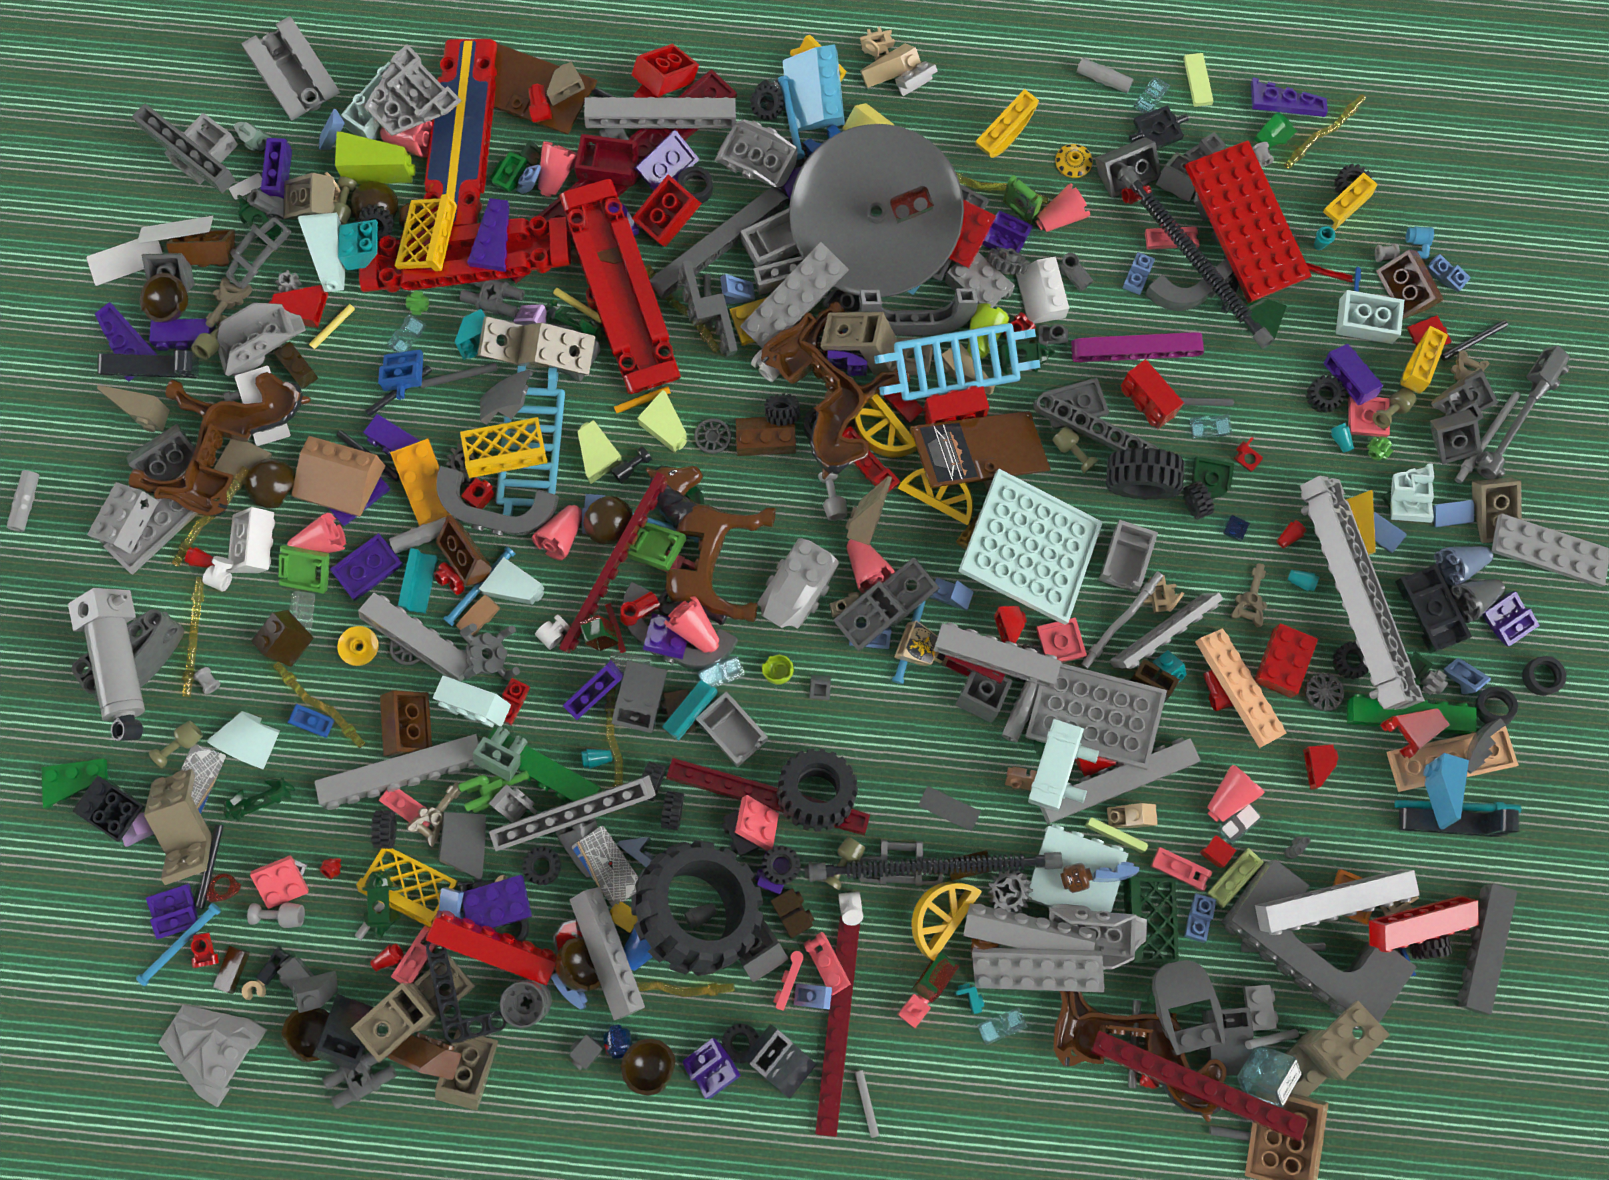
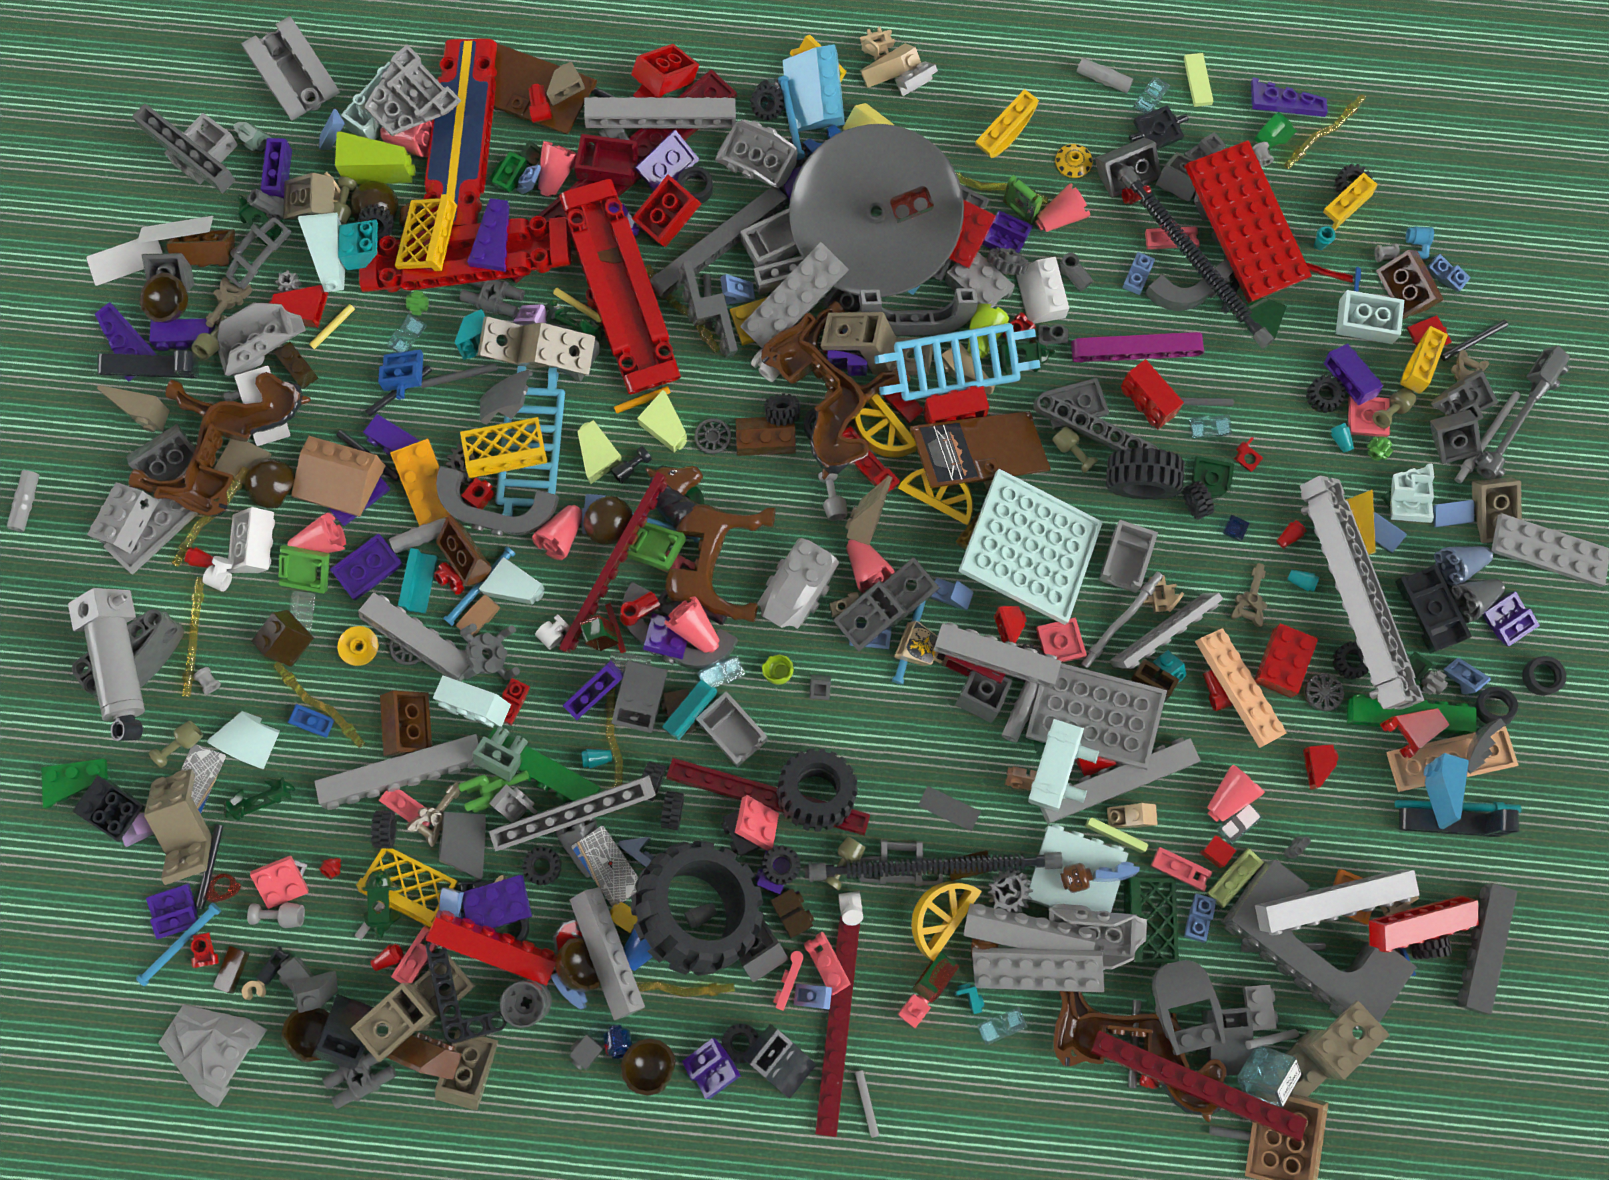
(245, 186): white sticker -> none

